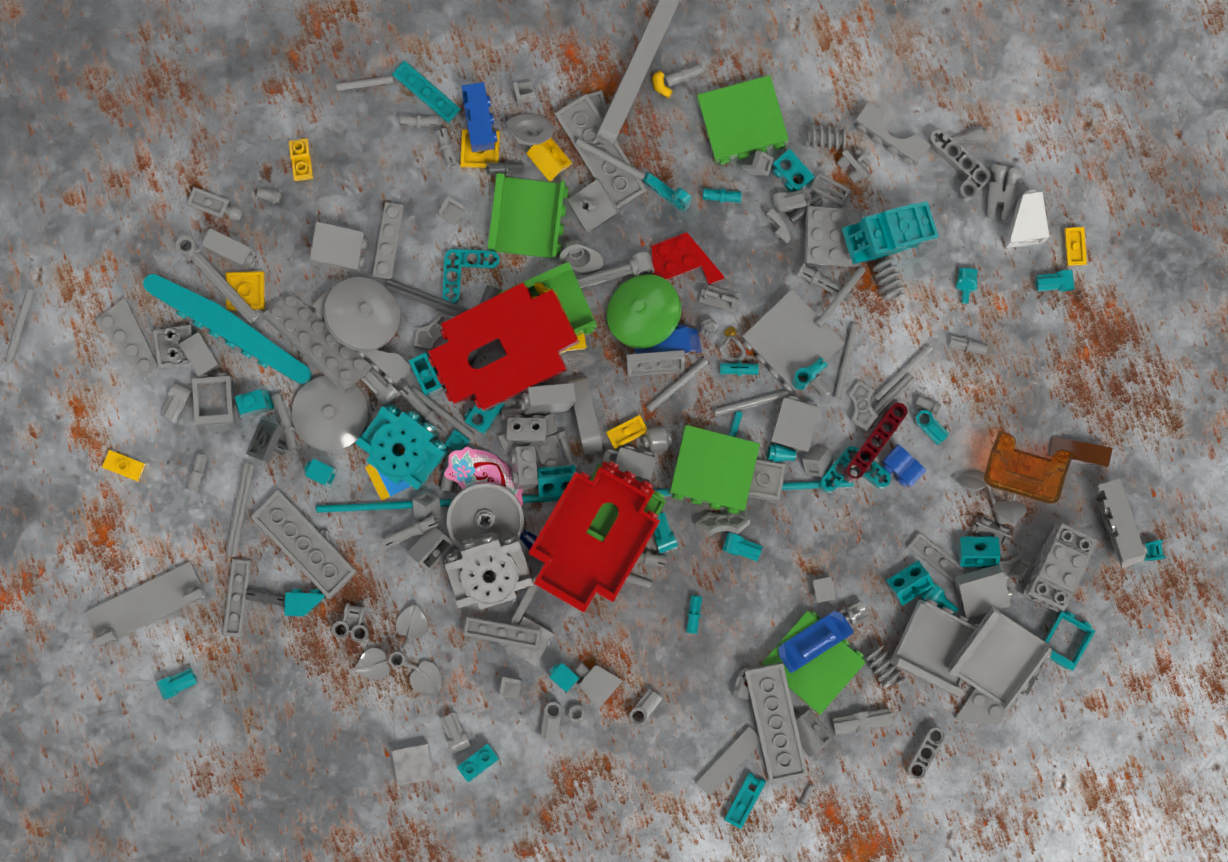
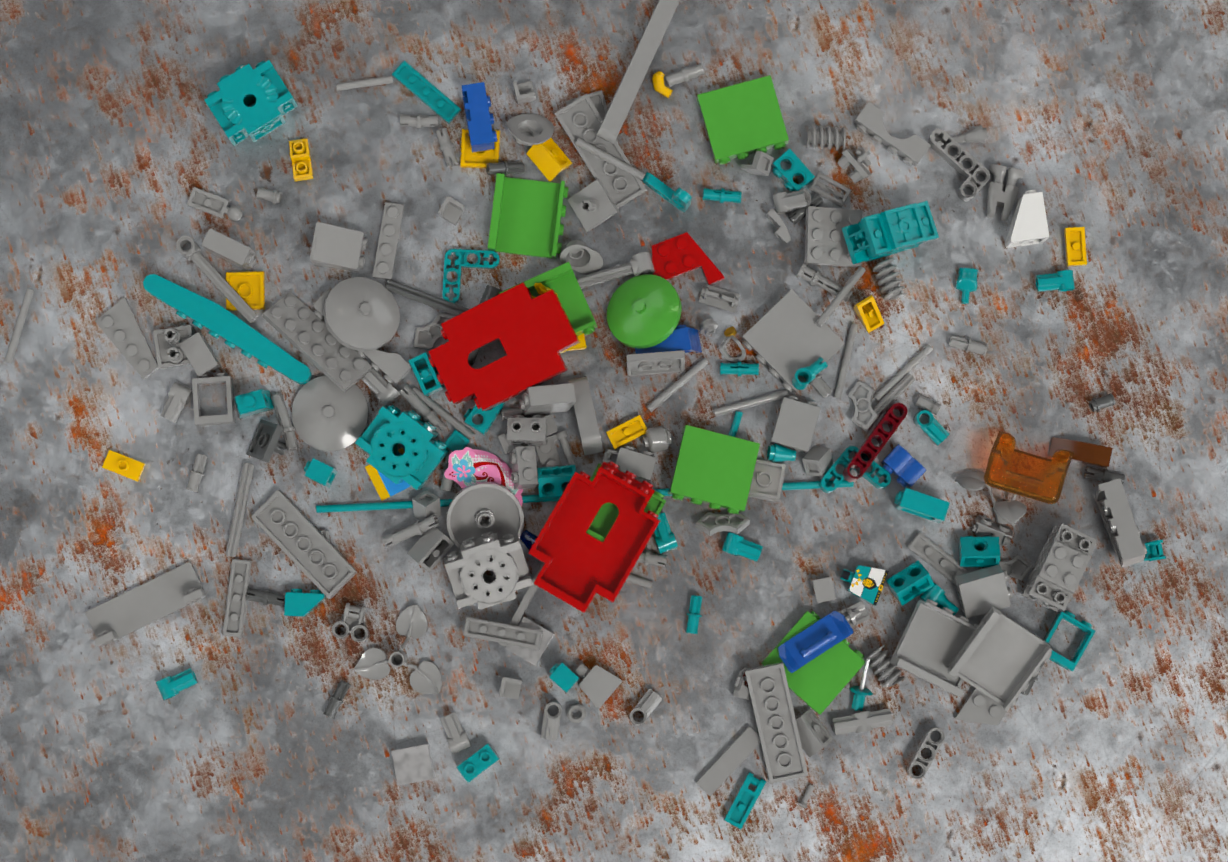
(246, 87): none -> teal piece
(337, 699): none -> dark grey axle
(861, 692): none -> teal piece
(865, 582): none -> torso
(869, 314): none -> yellow slope
(921, 505): none -> teal window
(1102, 402): none -> dark grey pin
(1102, 475): none -> dark grey pin

